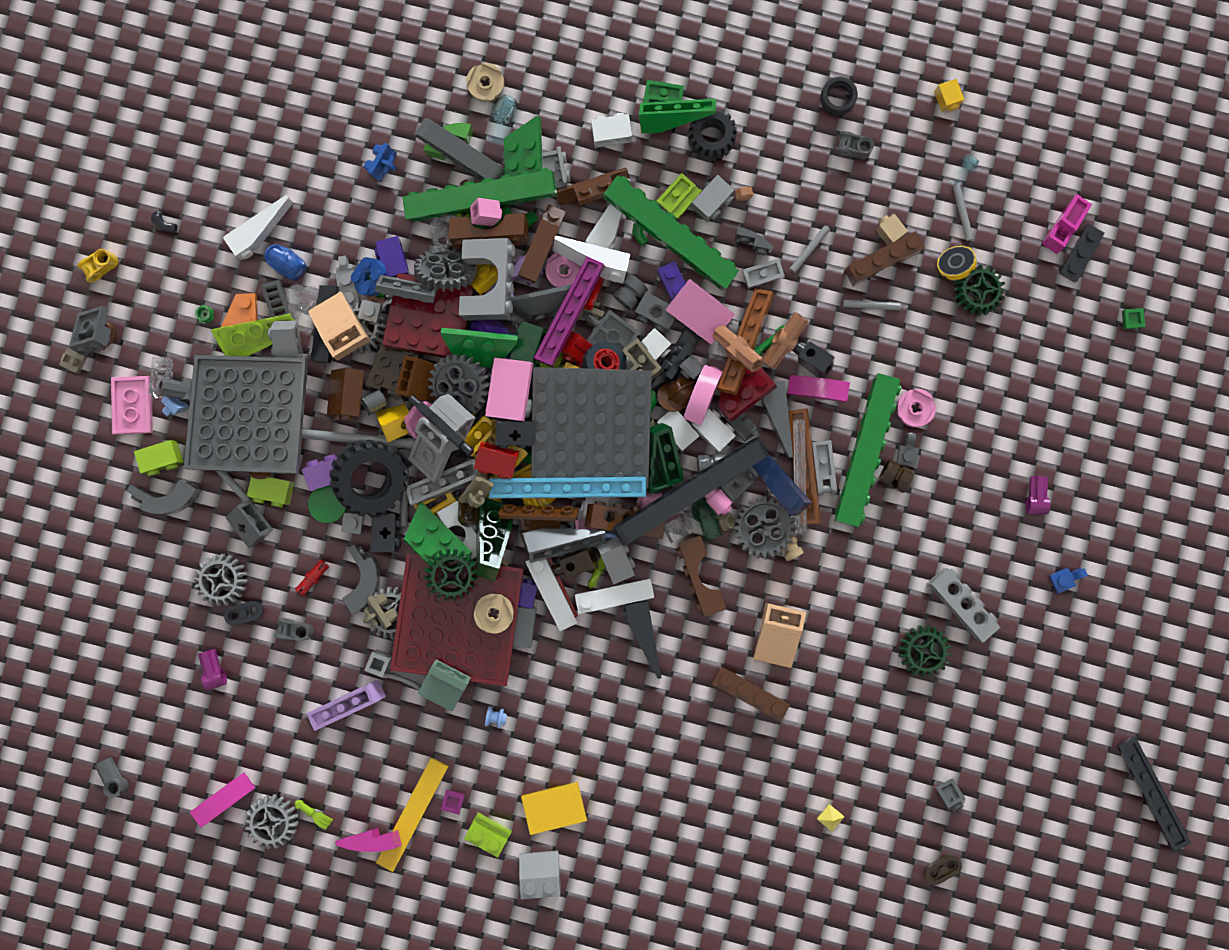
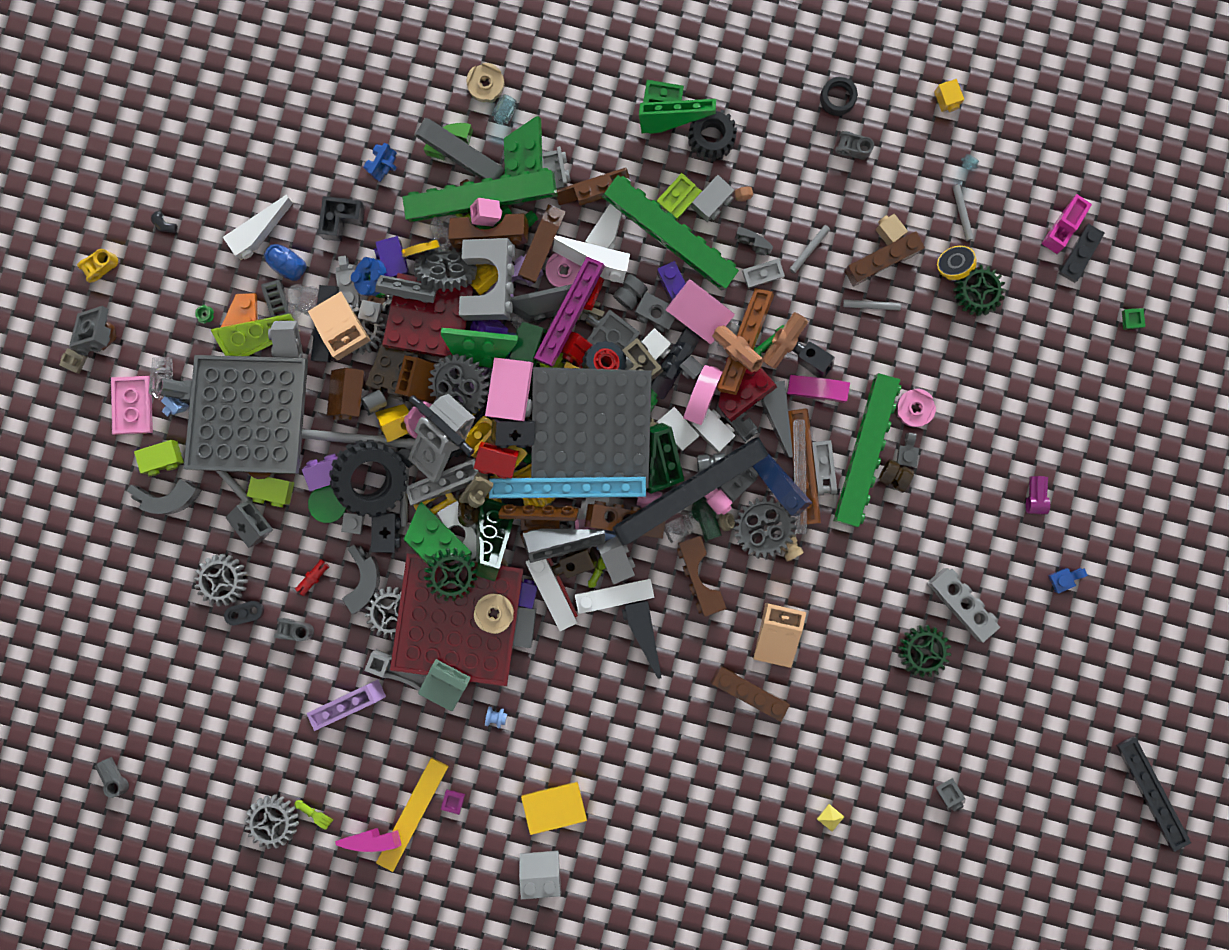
(213, 674): magenta piece -> none
(222, 800): dark pink slope -> none
(336, 213): none -> black brick
(384, 618): dark tan hips -> none
(420, 248): none -> yellow tile
(488, 834): lime plate -> none
(611, 130): white brick -> none
(639, 235): green arm -> none
(676, 394): reddish brown piece -> none
(943, 872): dark brown plate -> none

